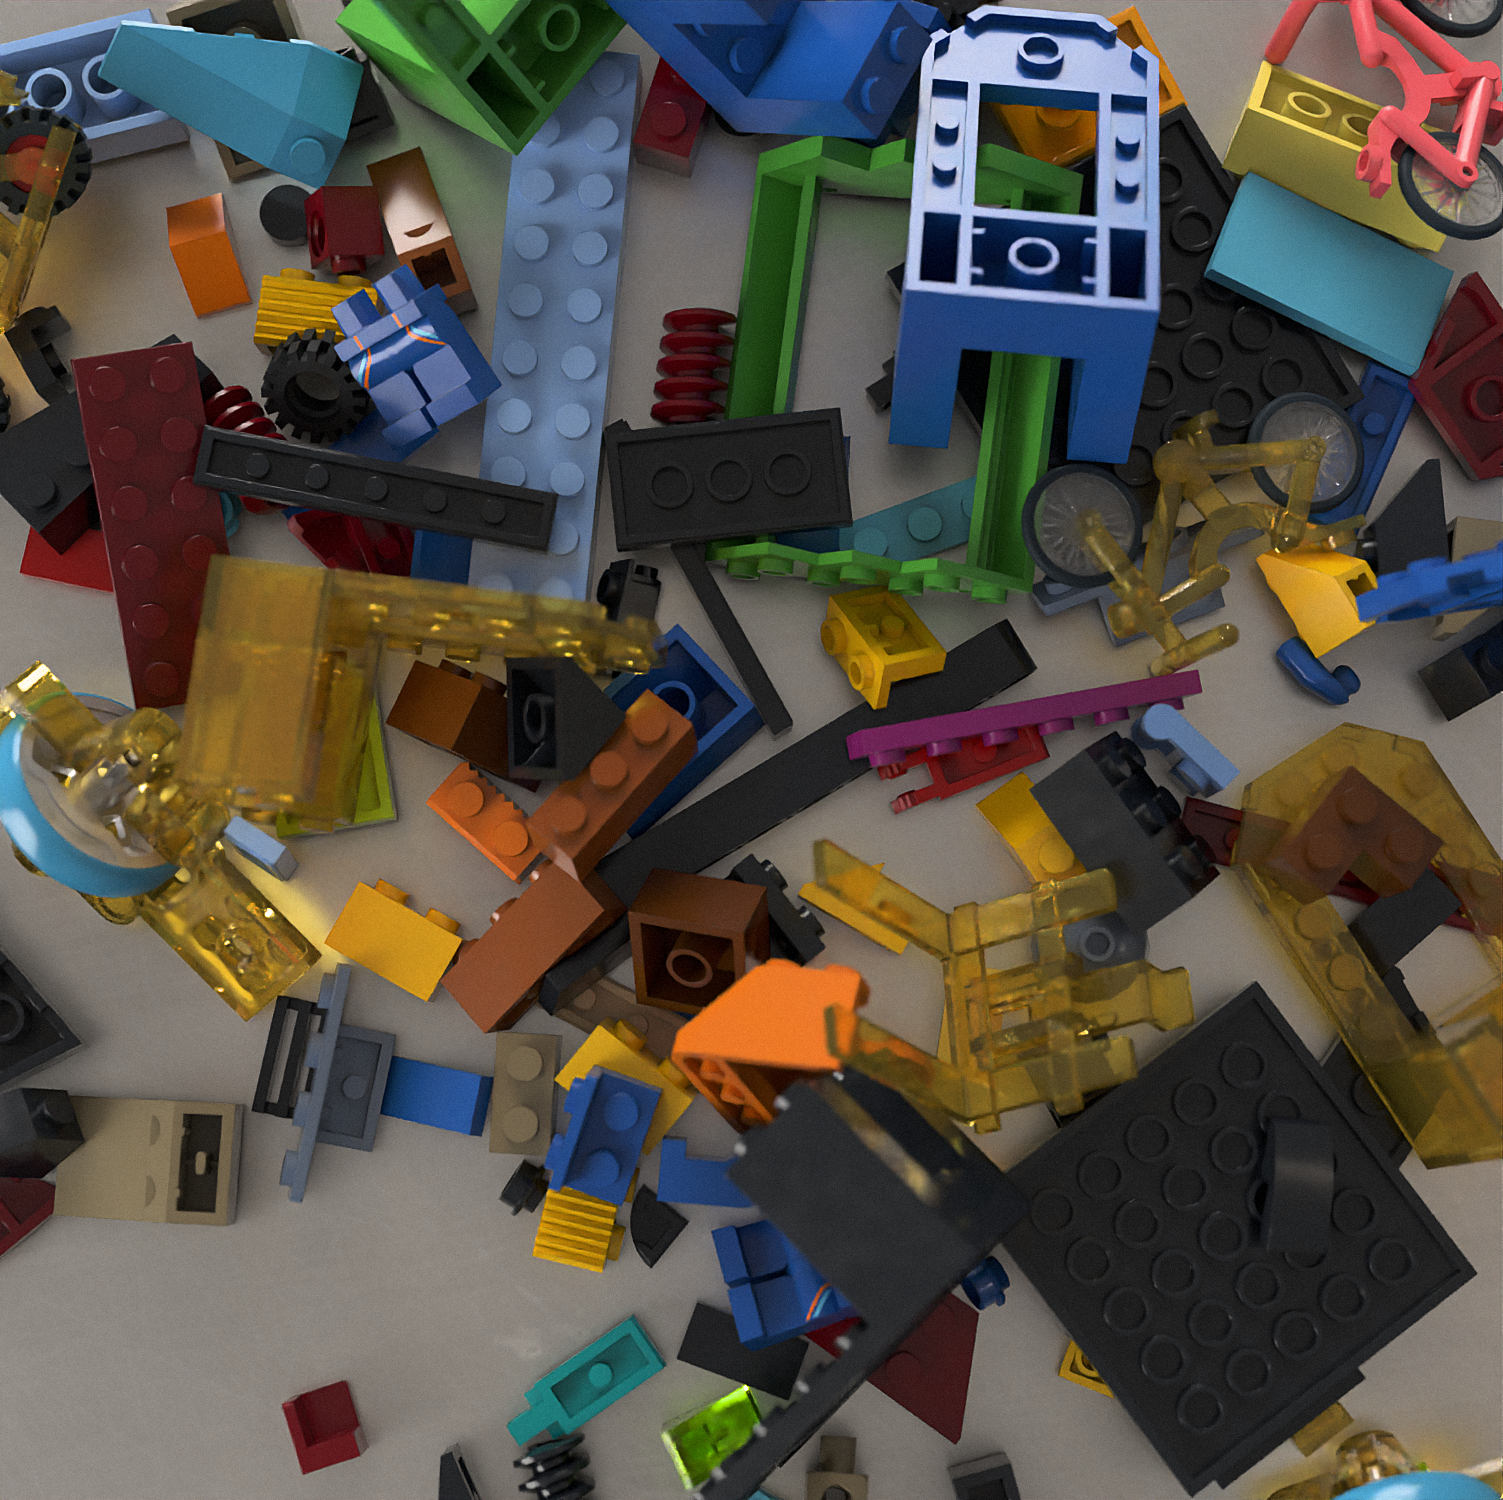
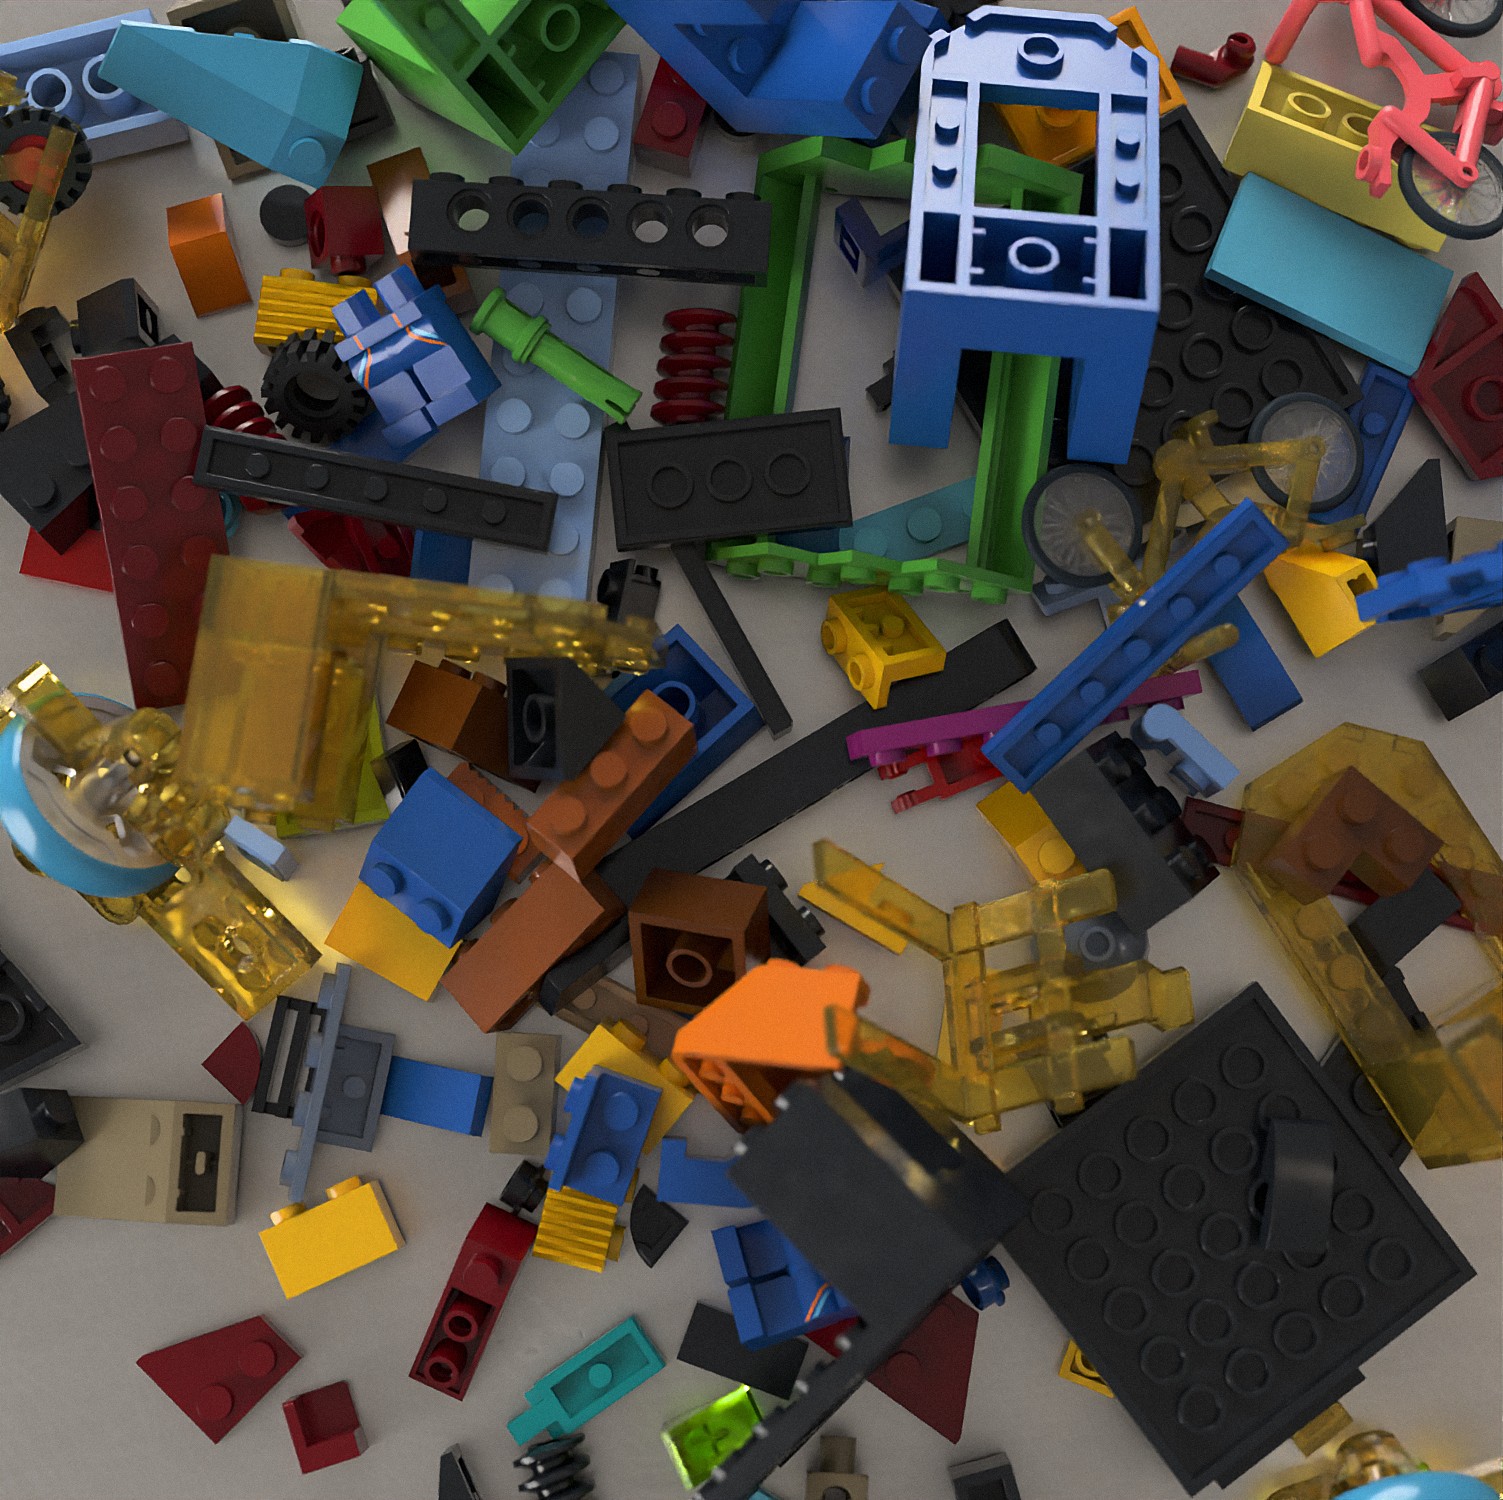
(115, 320): none -> black slope
(222, 1372): none -> dark red wing
(237, 1063): none -> dark red tile
(331, 1237): none -> yellow brick
(398, 771): none -> black tile
(441, 859): none -> blue slope
(473, 1300): none -> dark red slope
(533, 342): none -> bright green pin
(617, 253): none -> black brick
(862, 245): none -> clear blue panel
(1135, 645): none -> blue tile
(1219, 65): none -> dark red arm
(1251, 669): none -> blue slope
(1314, 676): blue arm -> none

